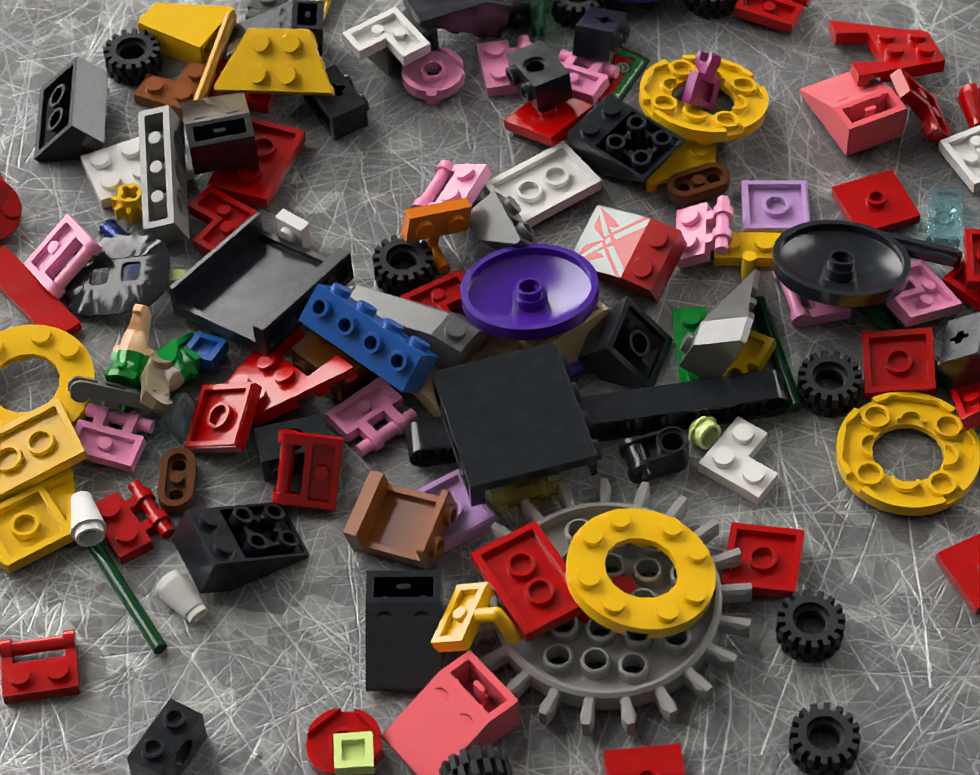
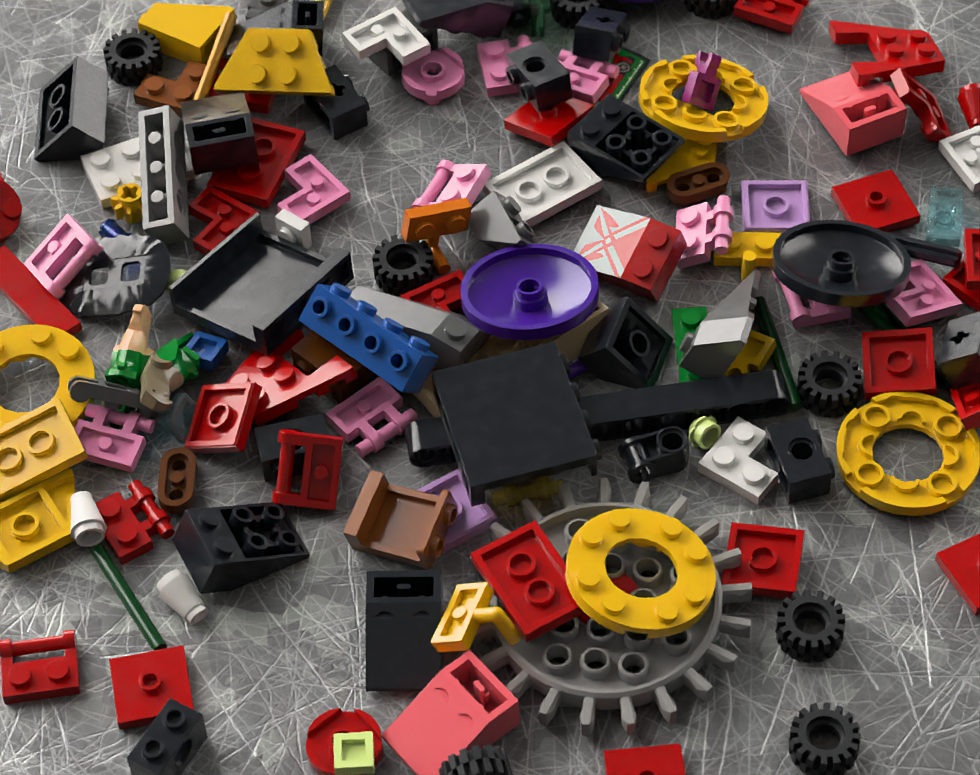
(147, 682): none -> red plate
(317, 190): none -> bright pink plate
(799, 478): none -> black brick

